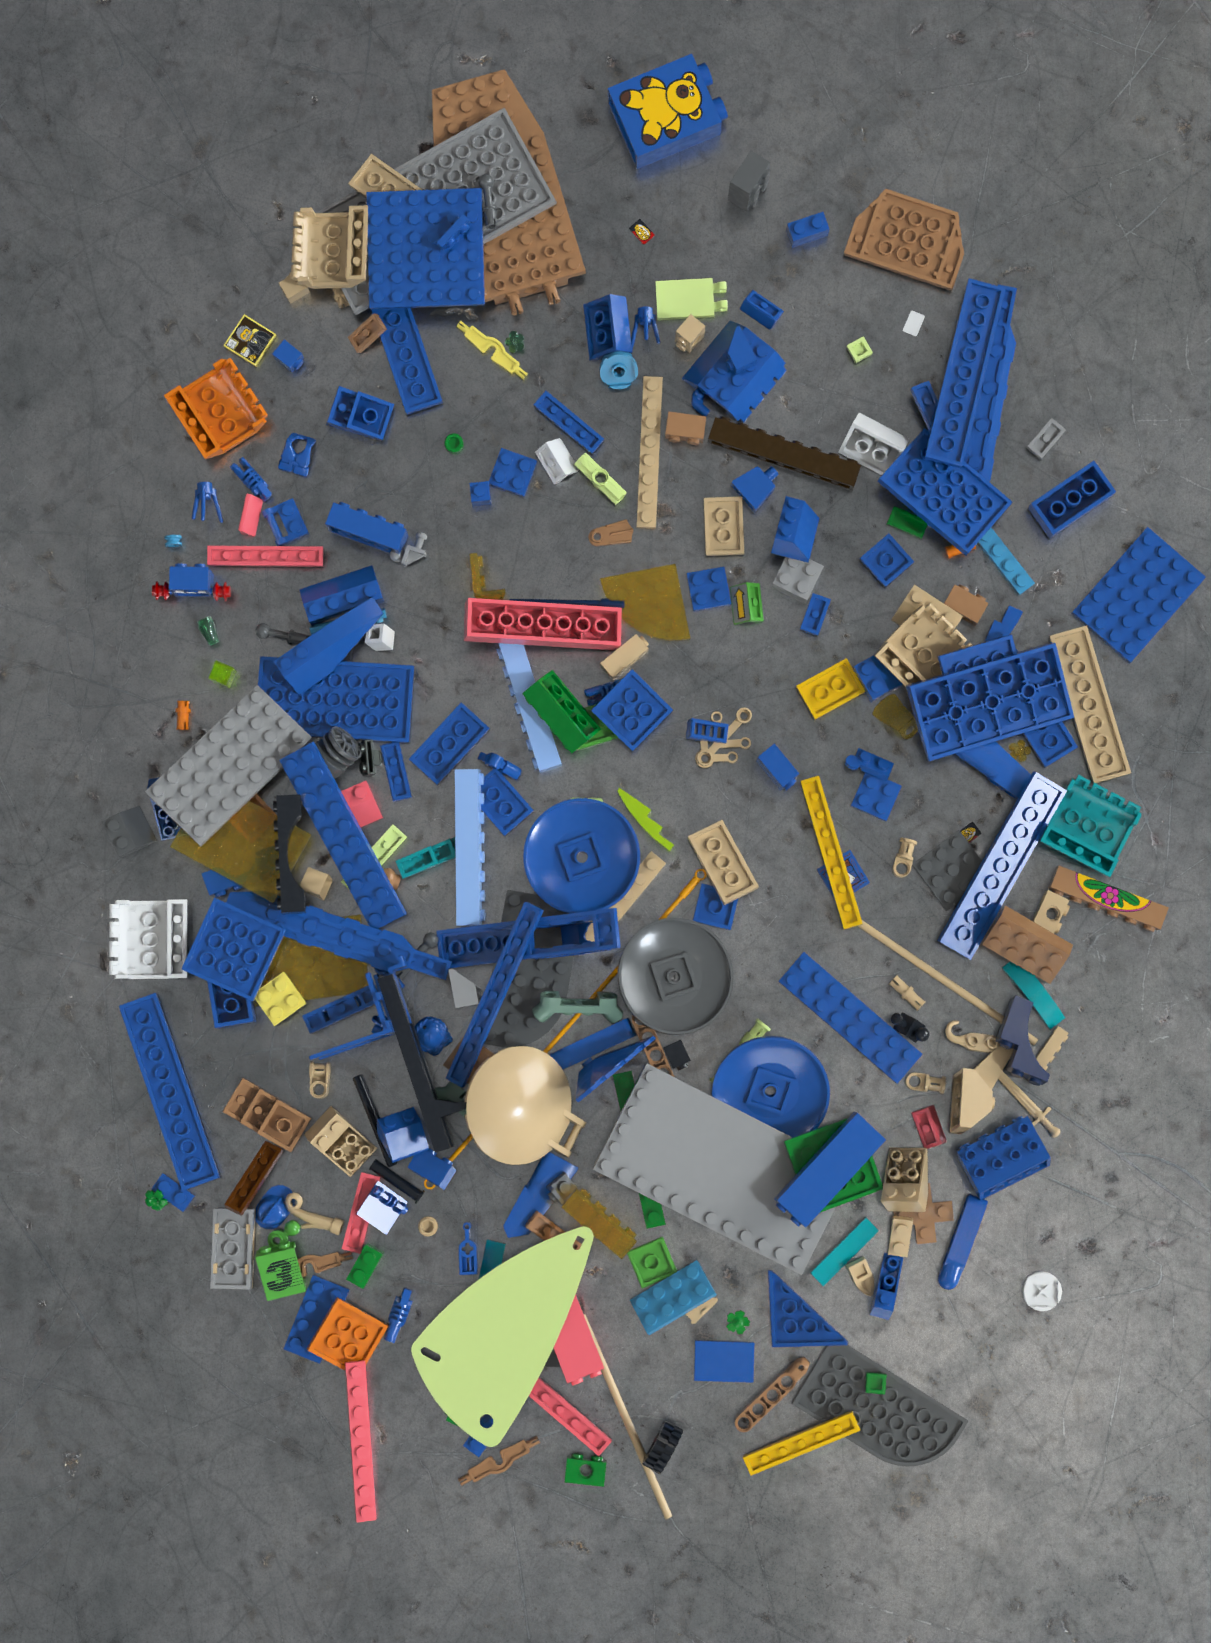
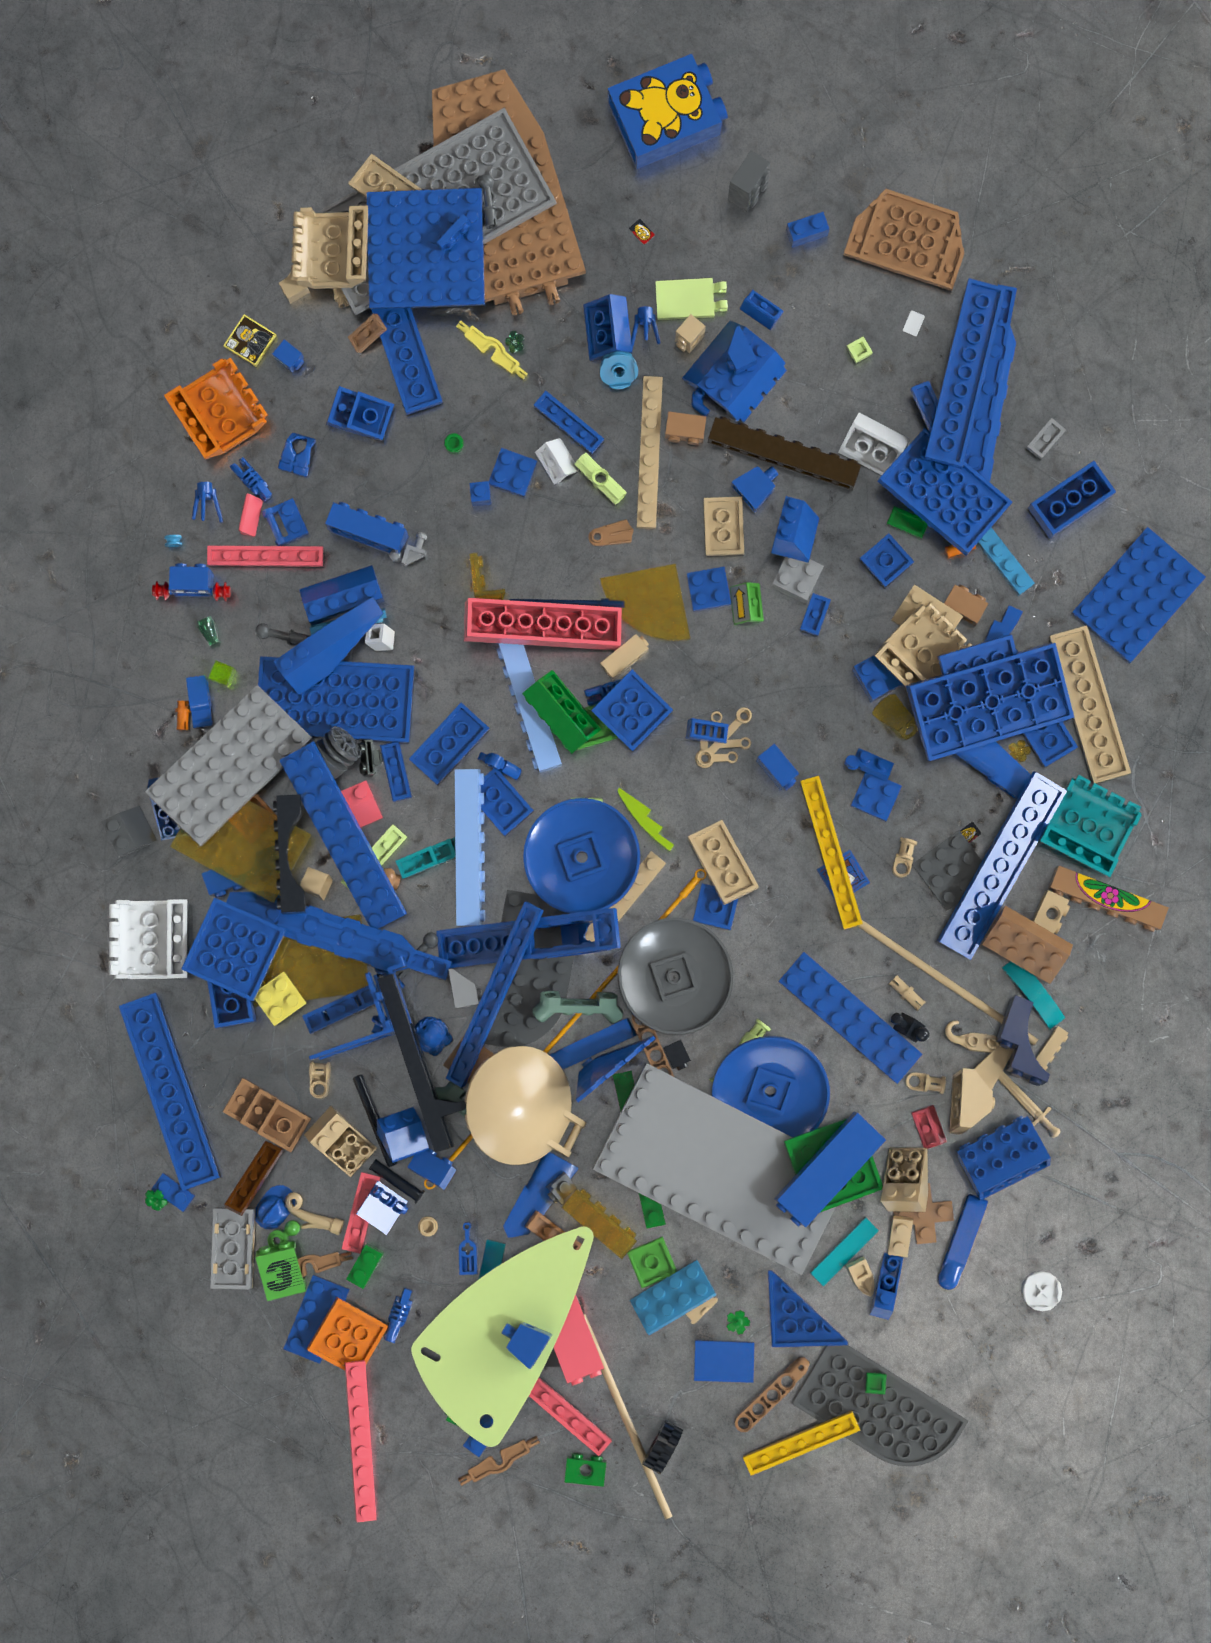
(199, 701): none -> blue piece
(526, 1342): none -> blue torso
(830, 689): yellow plate -> none

